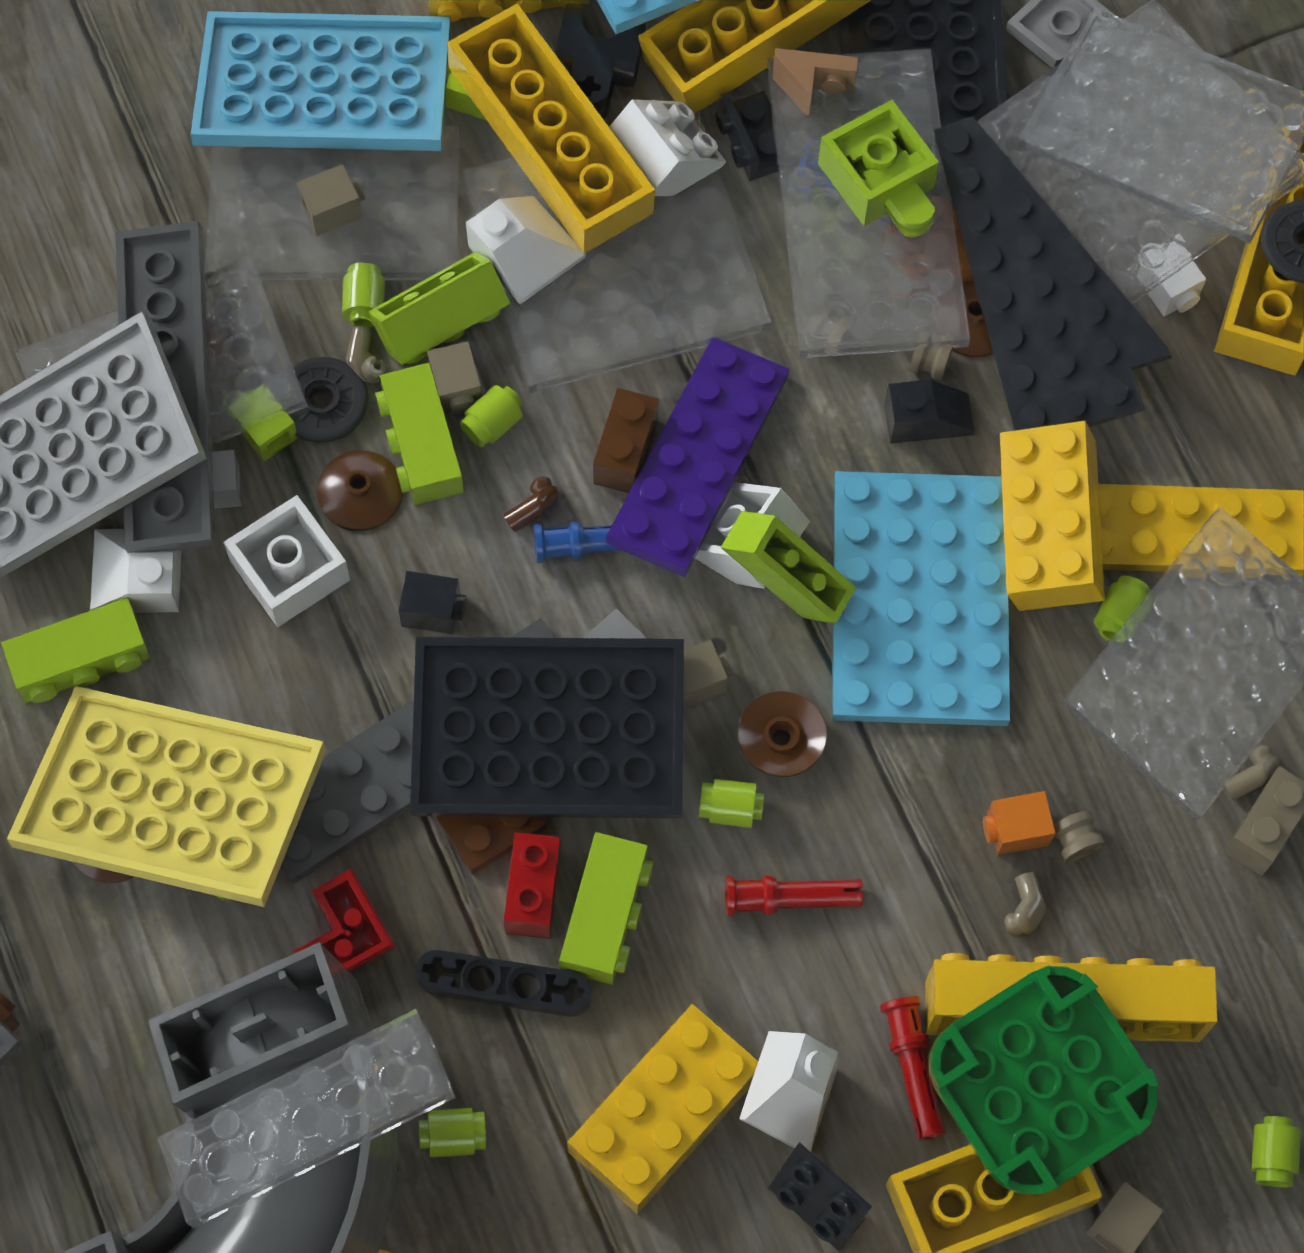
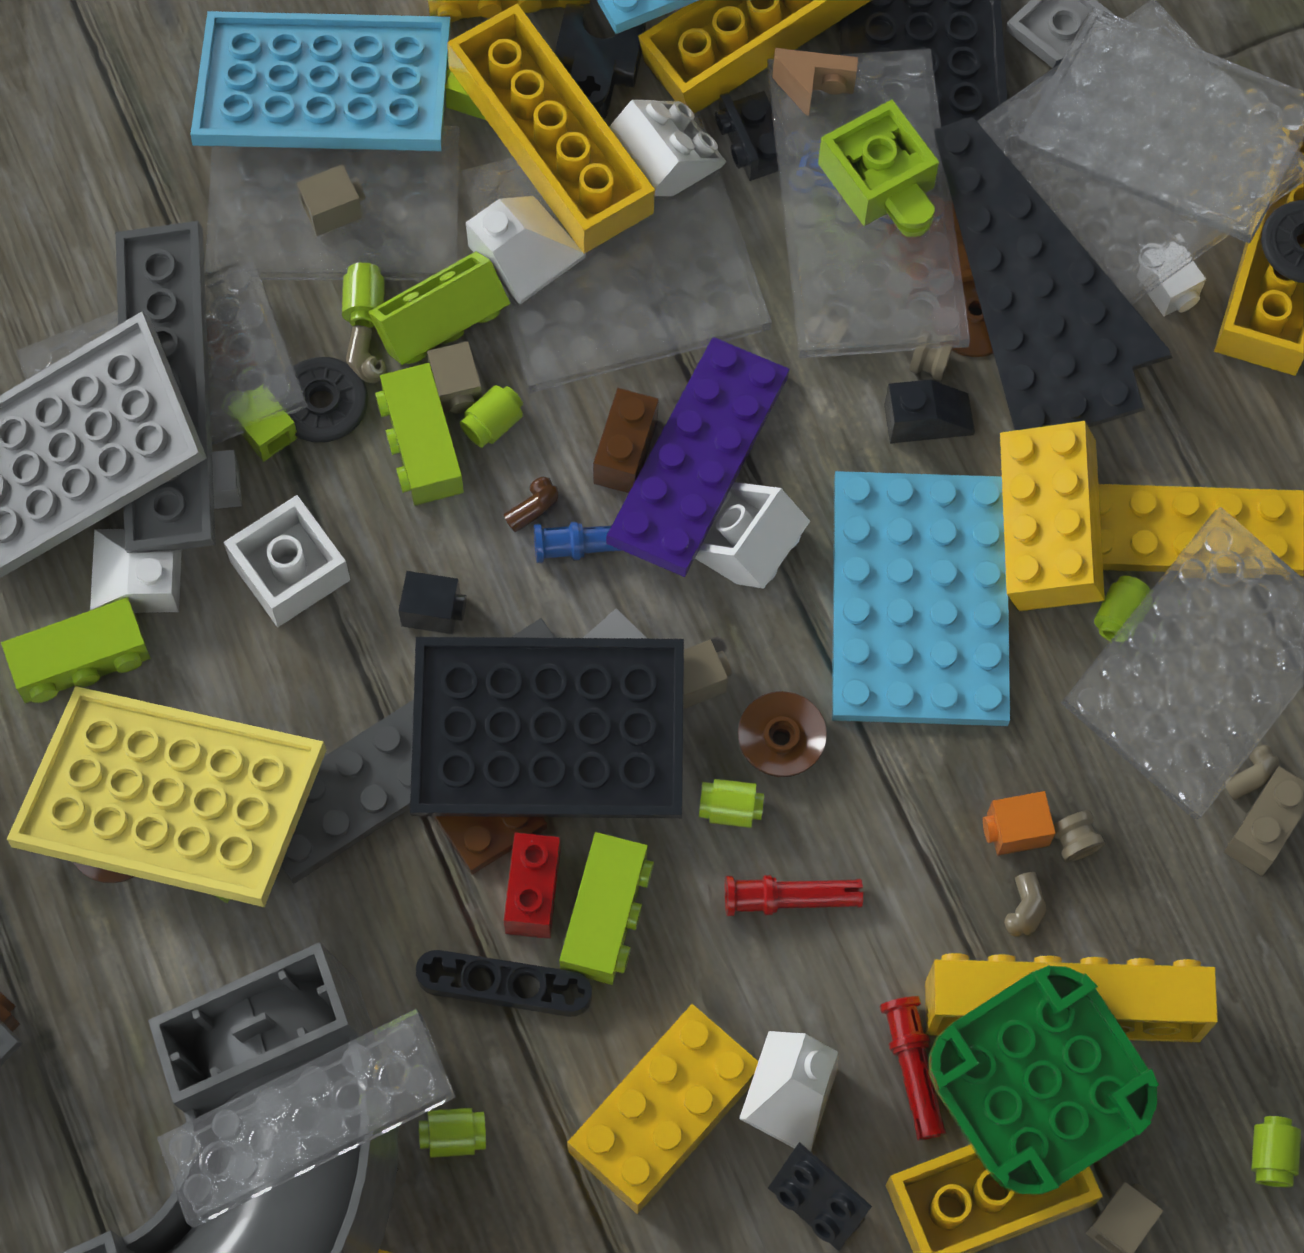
(356, 929): red brick -> none
(363, 507): reddish brown dish -> none
(788, 567): lime brick -> none

